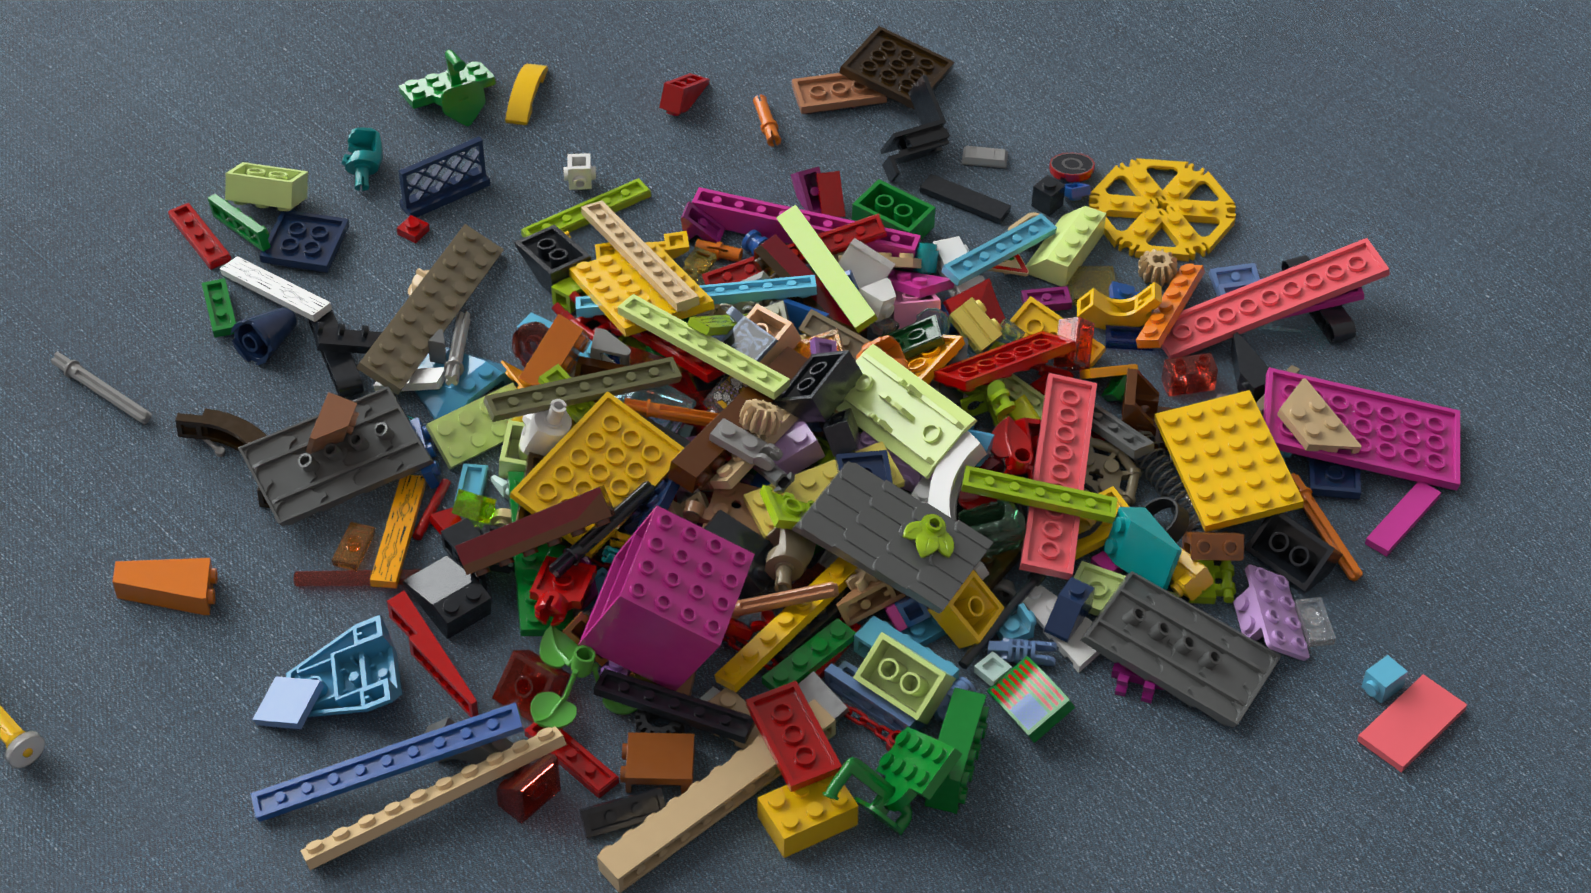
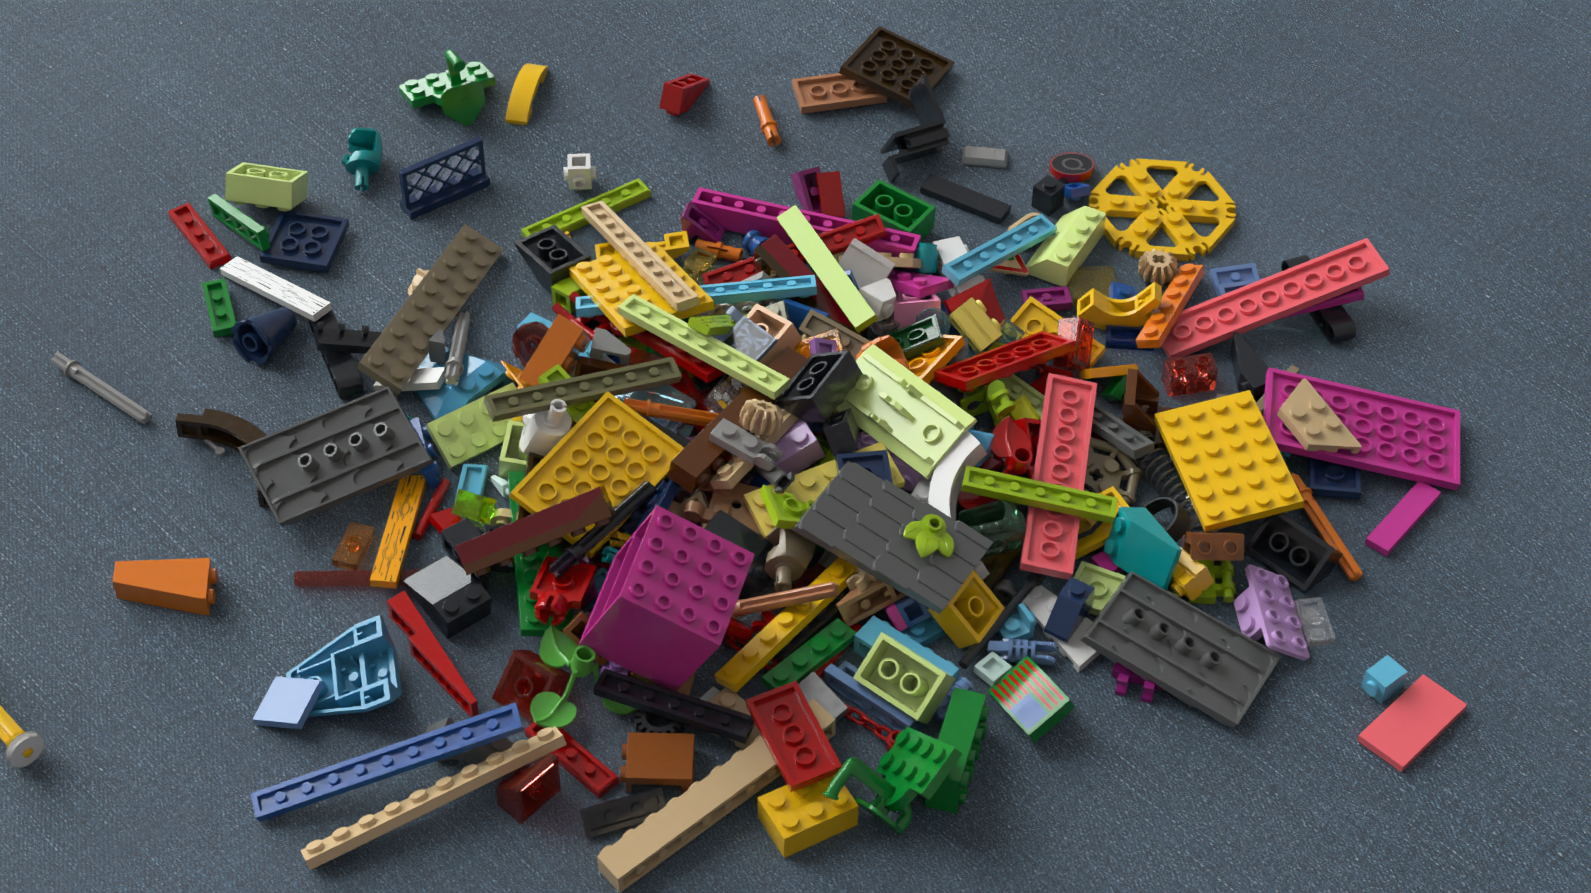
(333, 422): nougat slope -> none
(413, 229): red plate -> none

